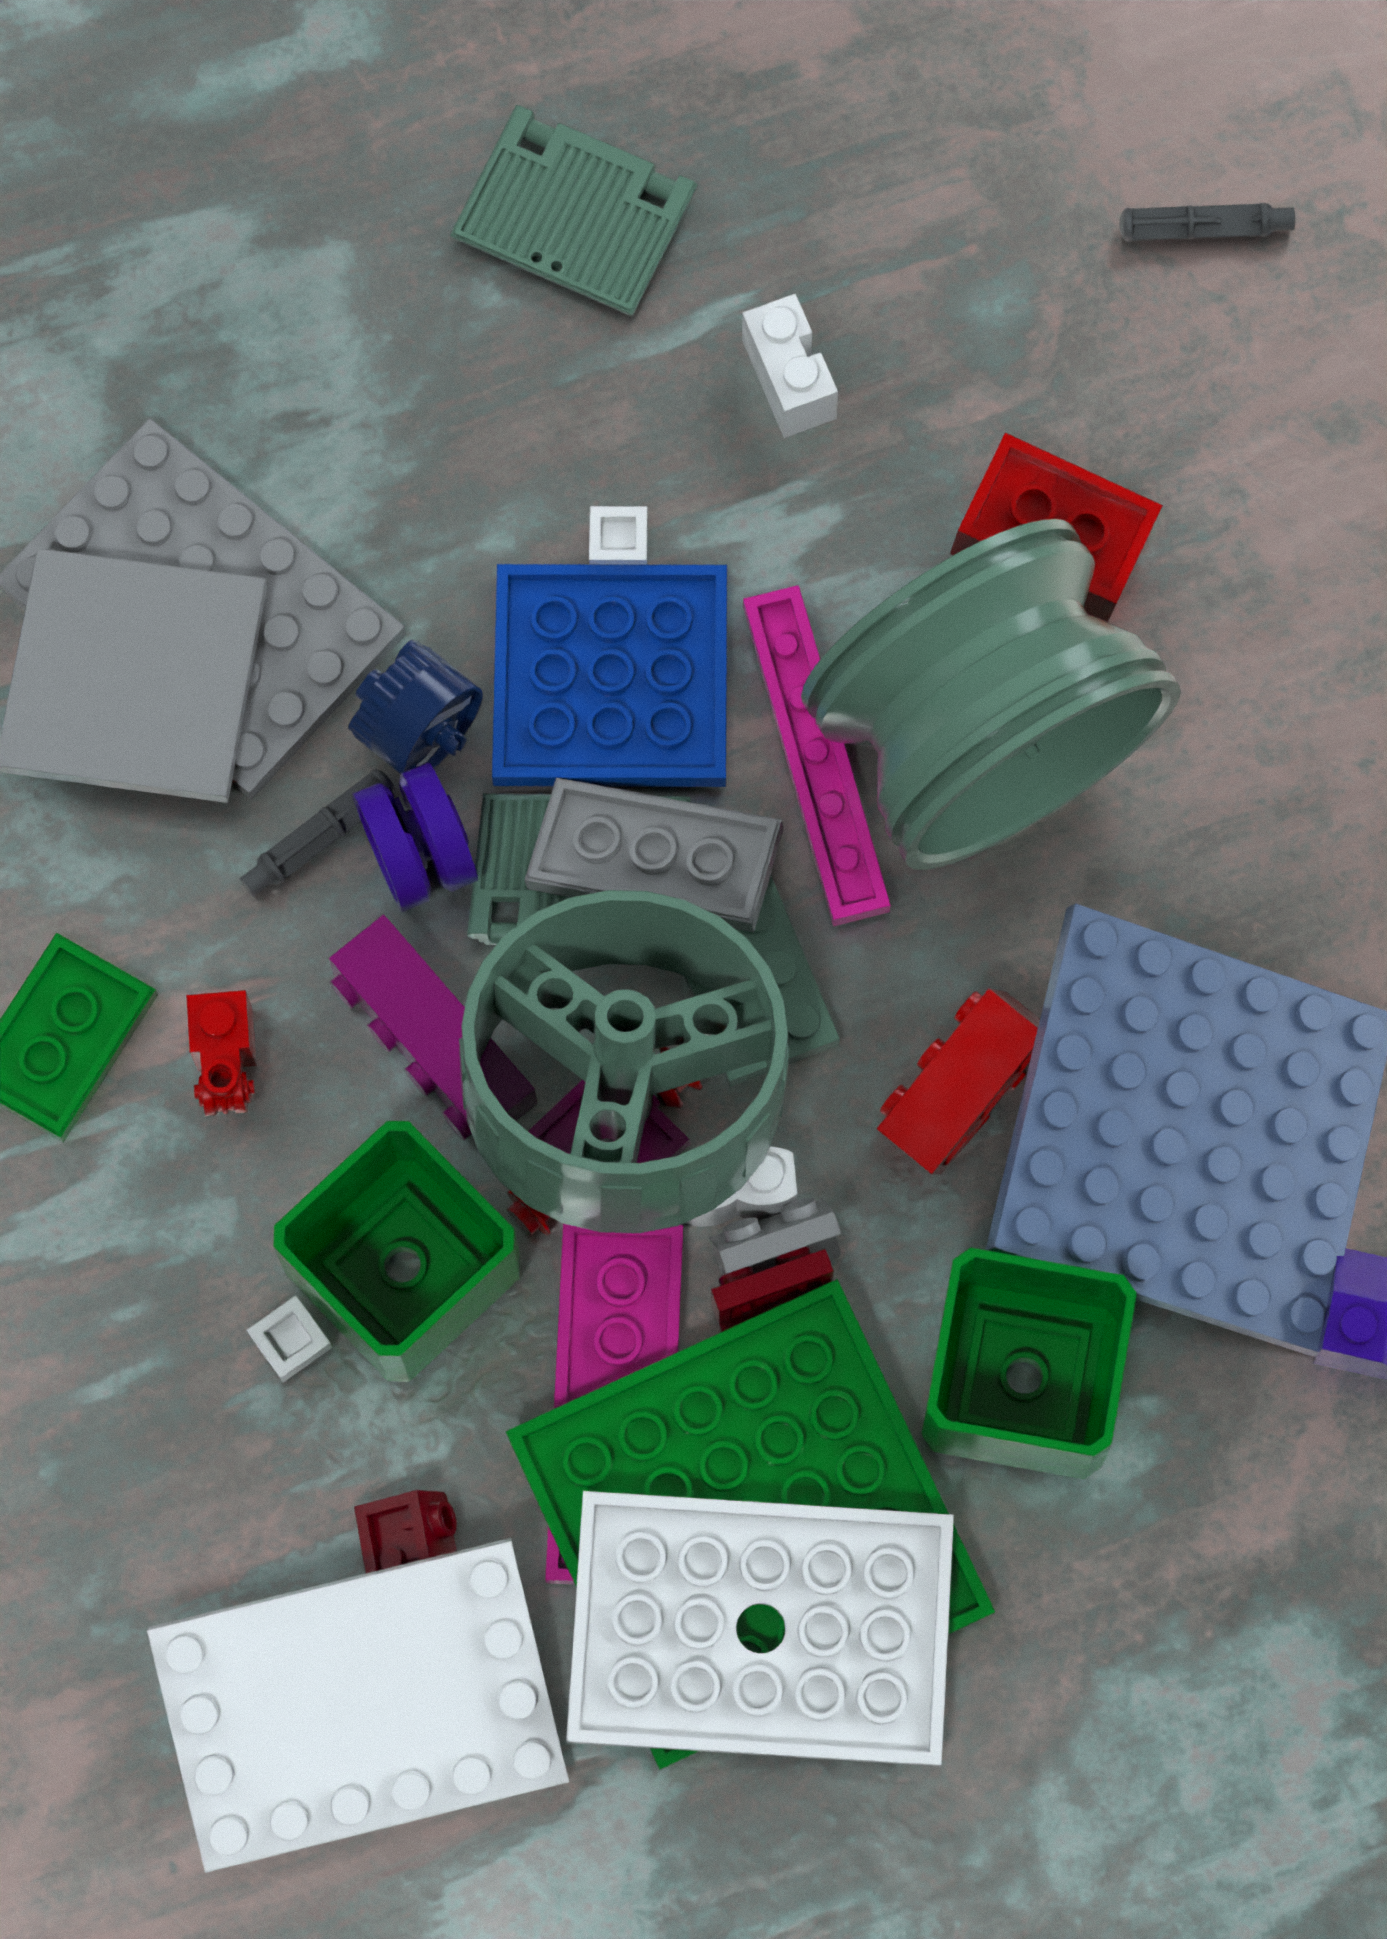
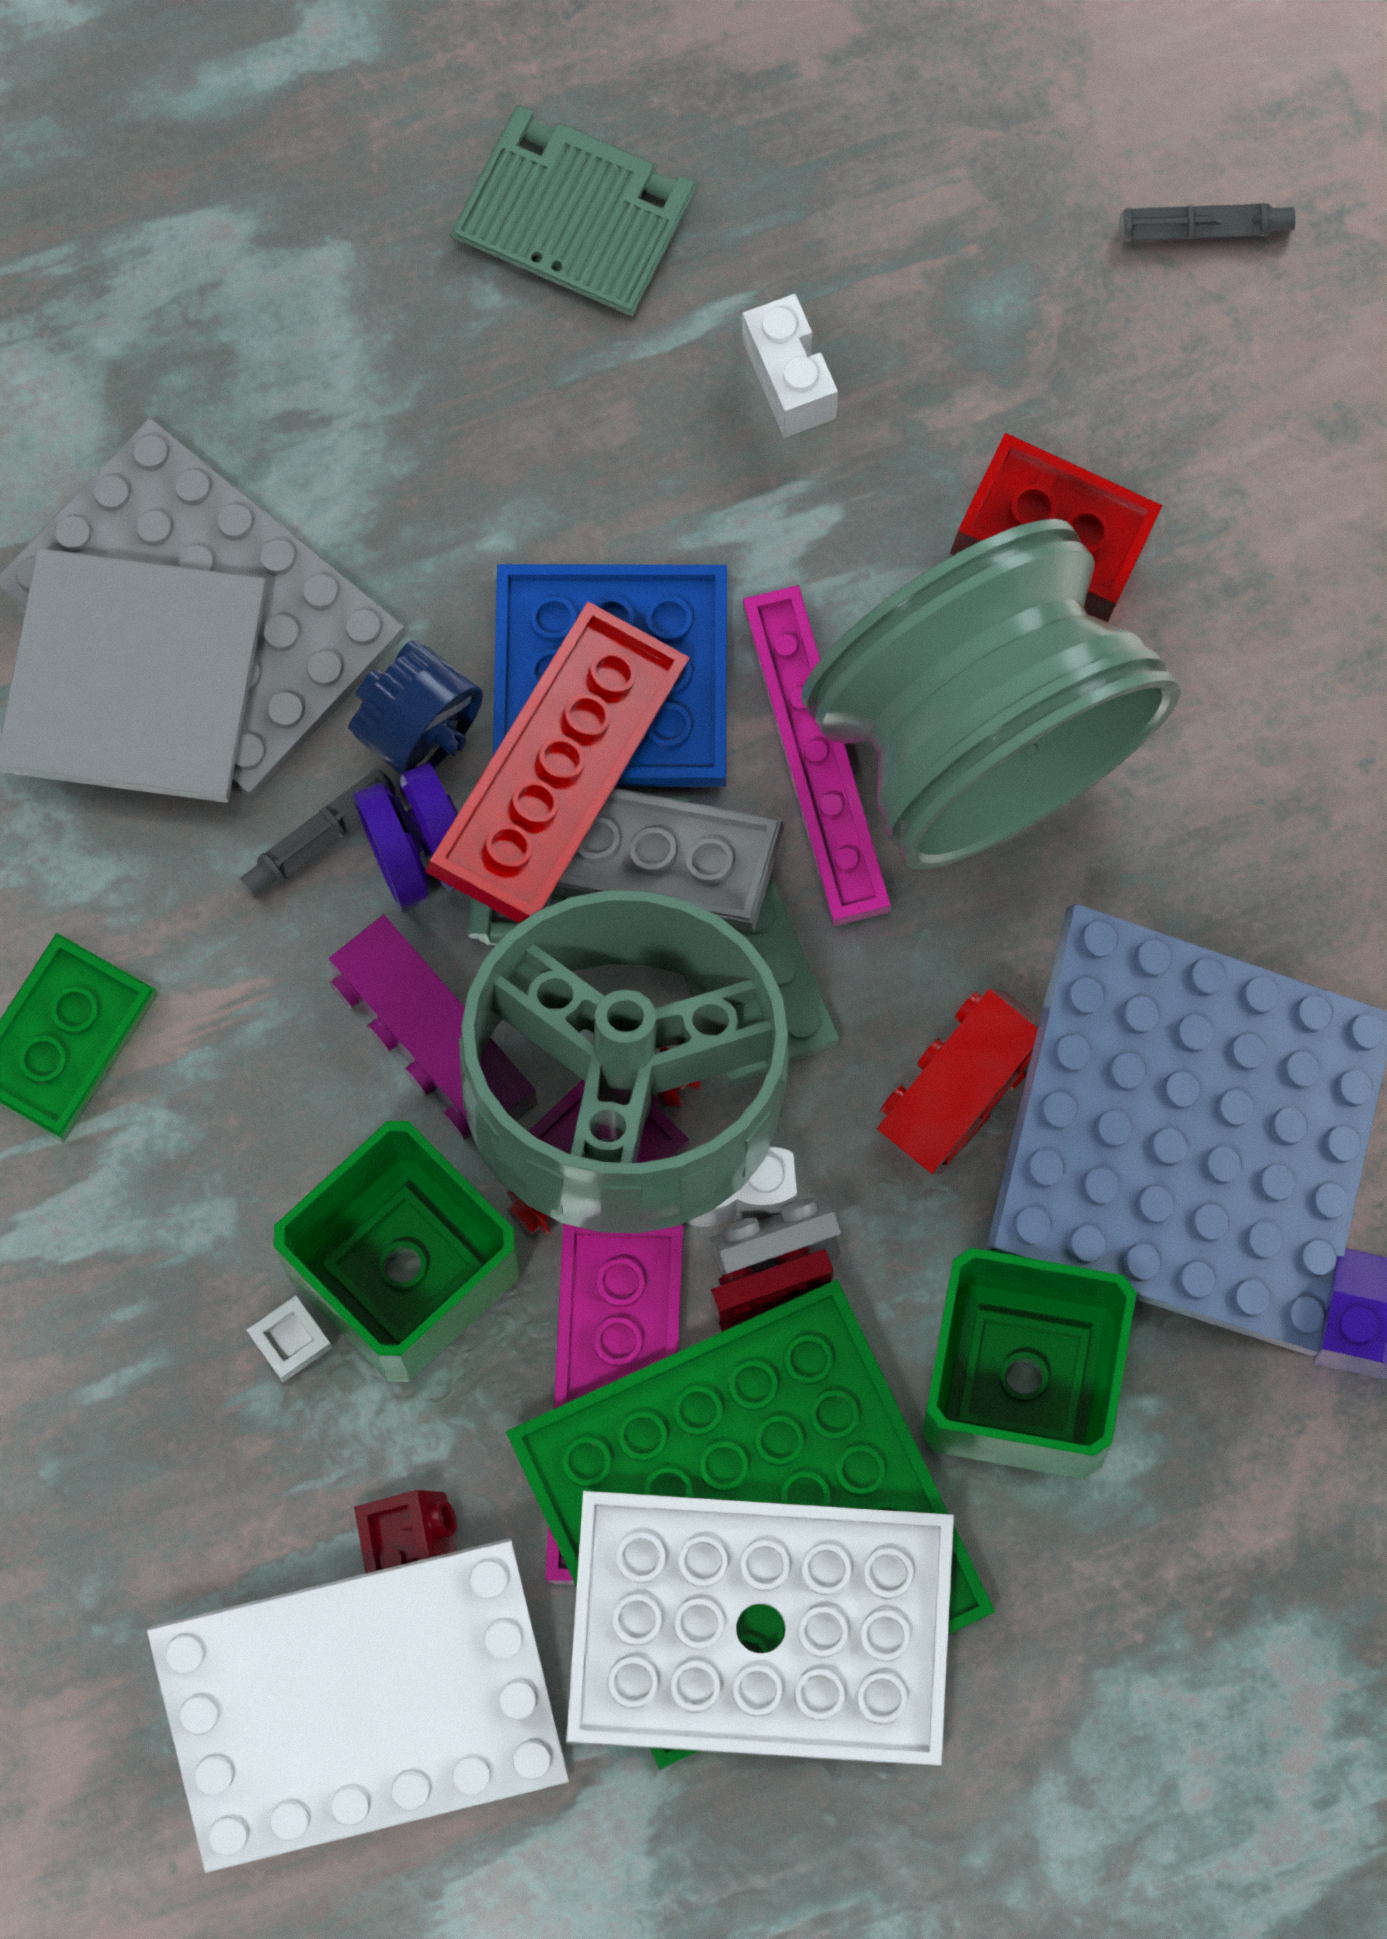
(220, 1047): red brick -> none
(557, 765): none -> plate
(618, 535): white plate -> none

